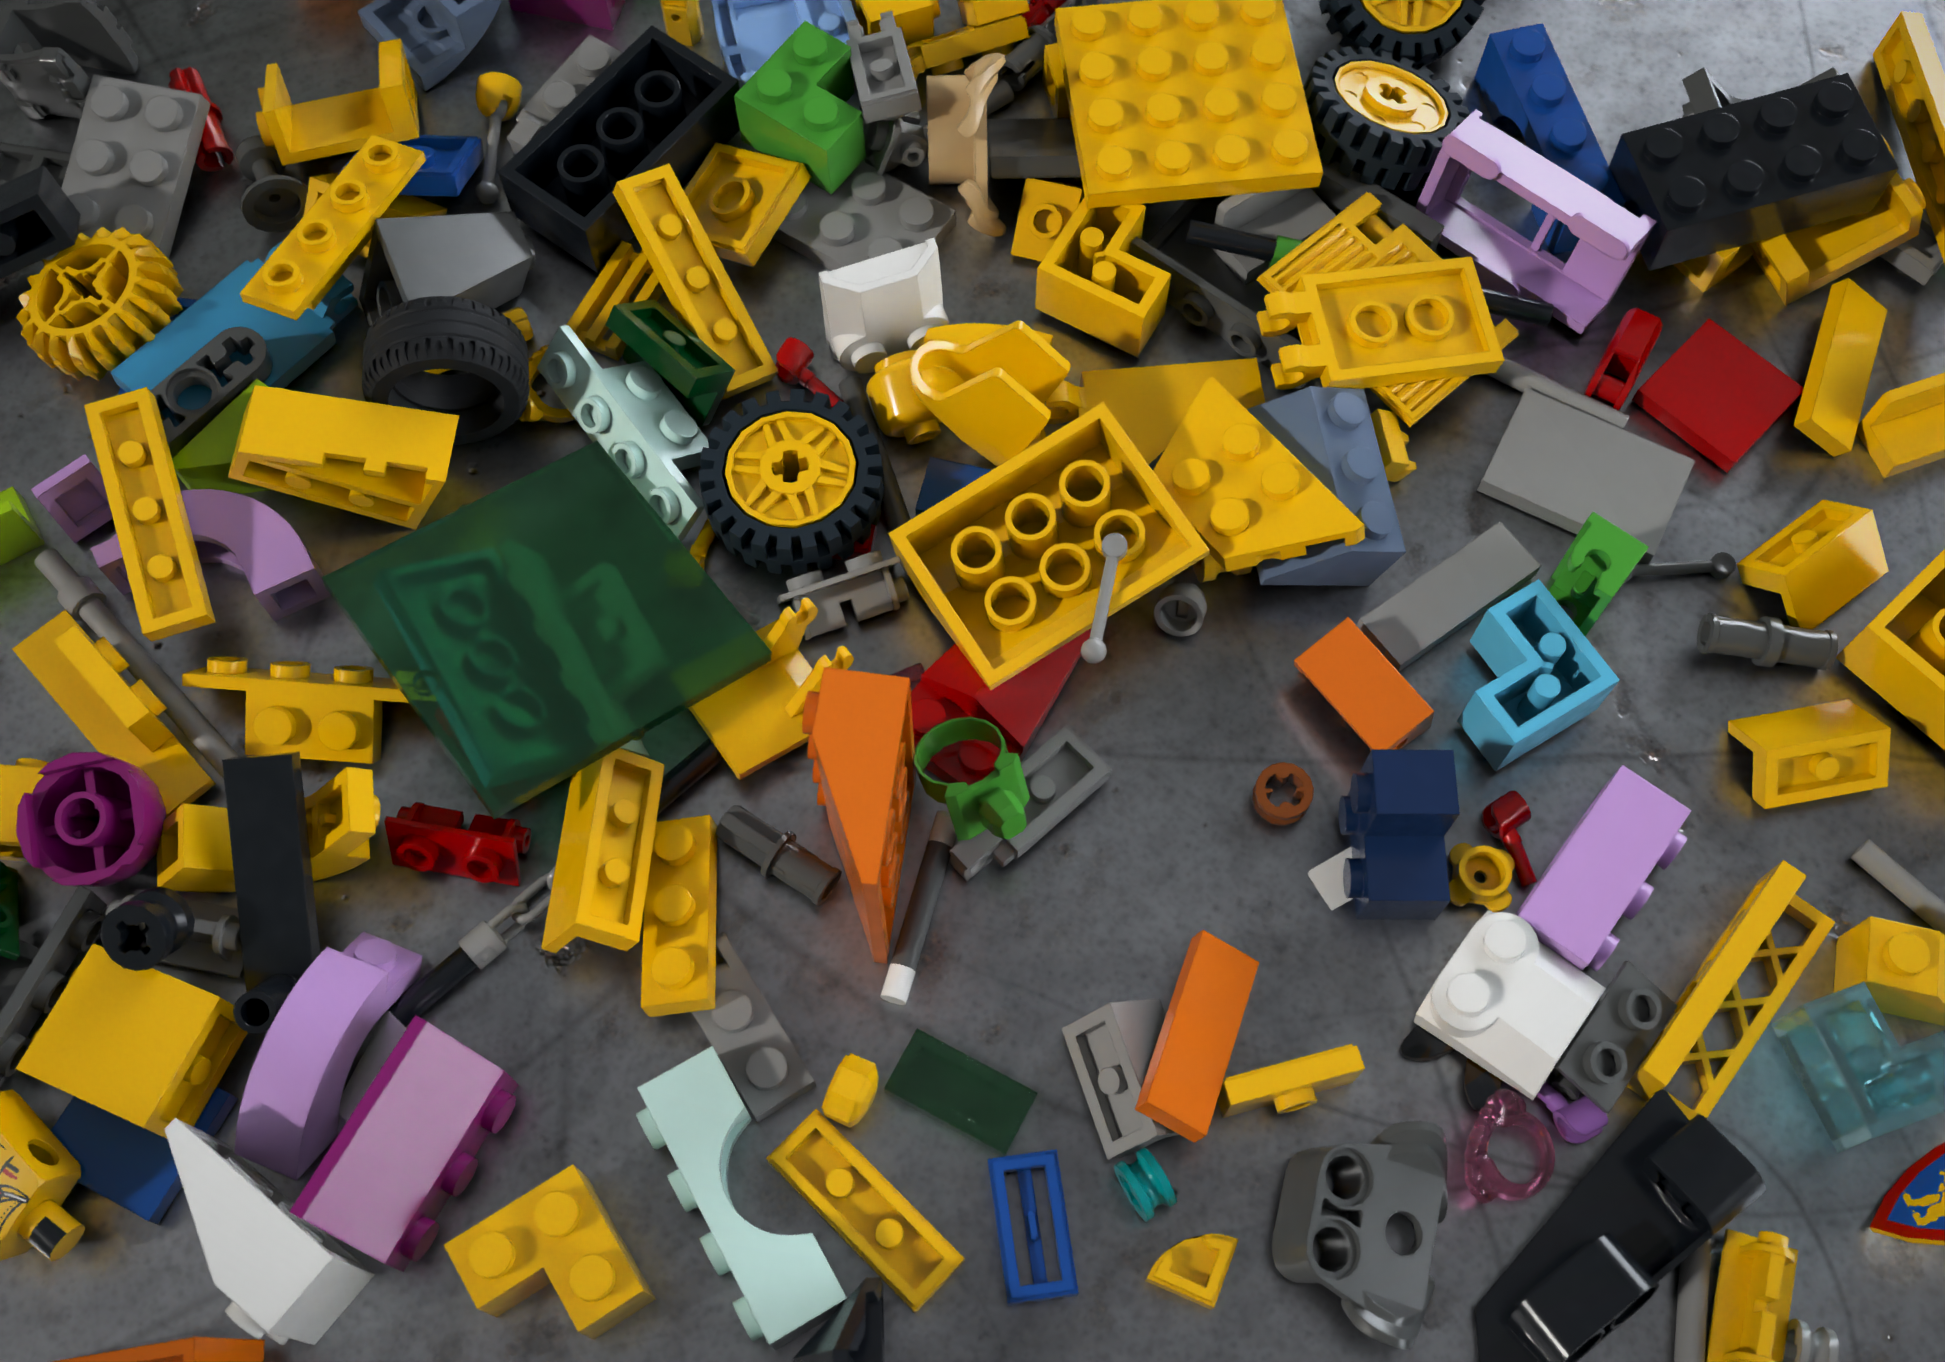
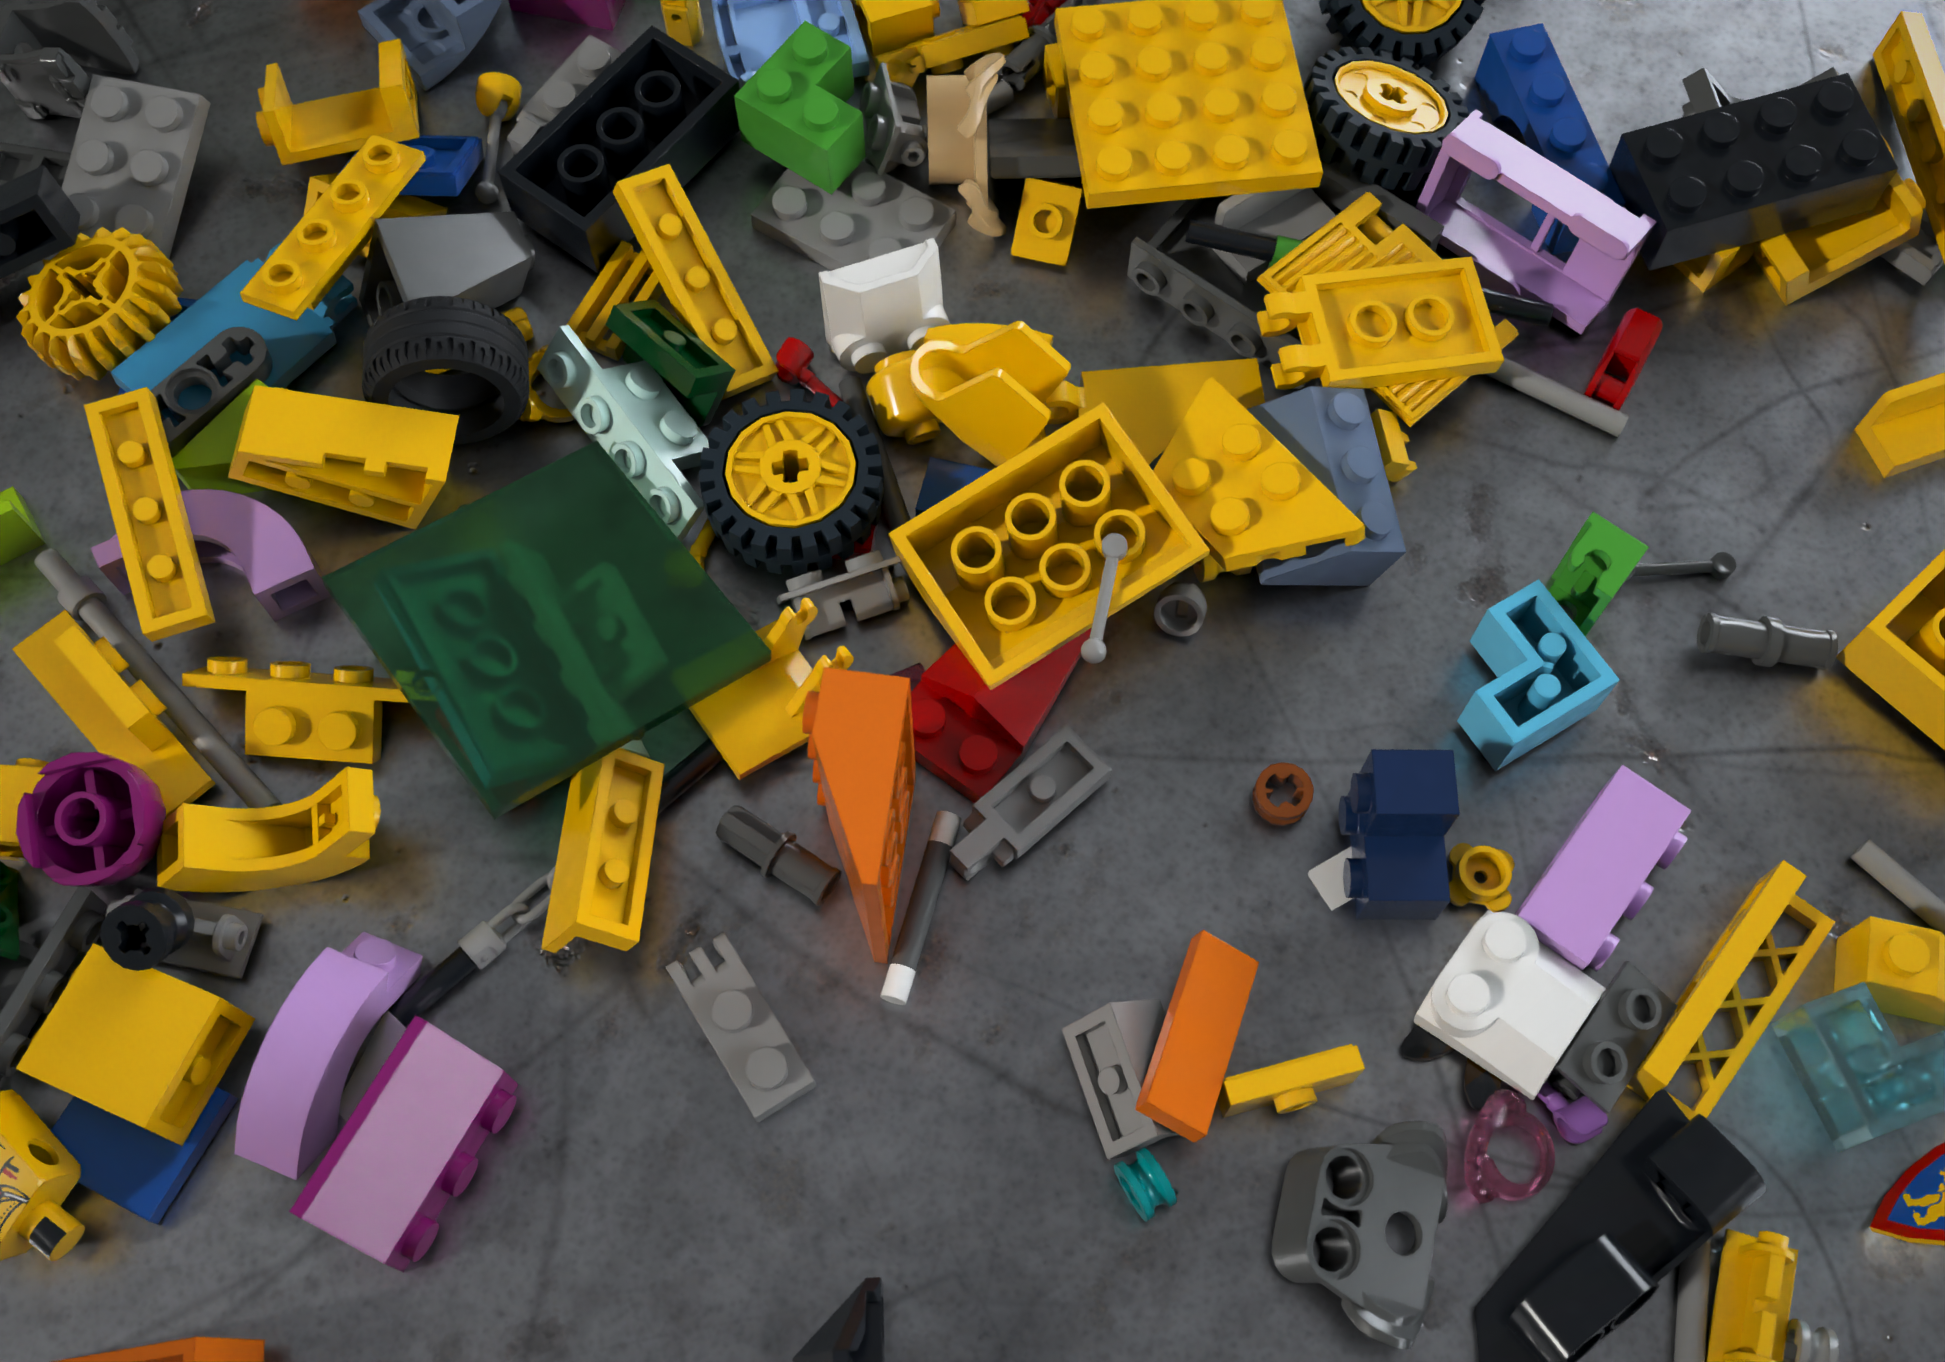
(76, 498): lavender tile -> none
(213, 138): red axle -> none
(270, 881): black piece -> none
(271, 1264): white slope -> none
(274, 199): dark grey piece -> none
(432, 840): red hinge -> none
(558, 1238): yellow brick -> none
(680, 918): yellow plate -> none
(744, 199): yellow tile -> none
(781, 1276): light aqua arch -> none
(851, 1090): yellow tile -> none
(865, 1210): yellow tile -> none
(882, 71): light grey hinge -> none
(960, 1093): clear green tile -> none
(988, 804): bright green piece -> none
(1040, 1289): blue tile -> none
(1098, 284): yellow brick -> none
(1195, 1268): yellow tile -> none
(1365, 688): orange hinge -> none
(1449, 596): light grey tile -> none
(1501, 821): red hand -> none
(1573, 464): light grey tile -> none
(1718, 395): red tile -> none
(1814, 752): yellow panel -> none
(1818, 561): yellow panel -> none
(1840, 368): yellow tile -> none

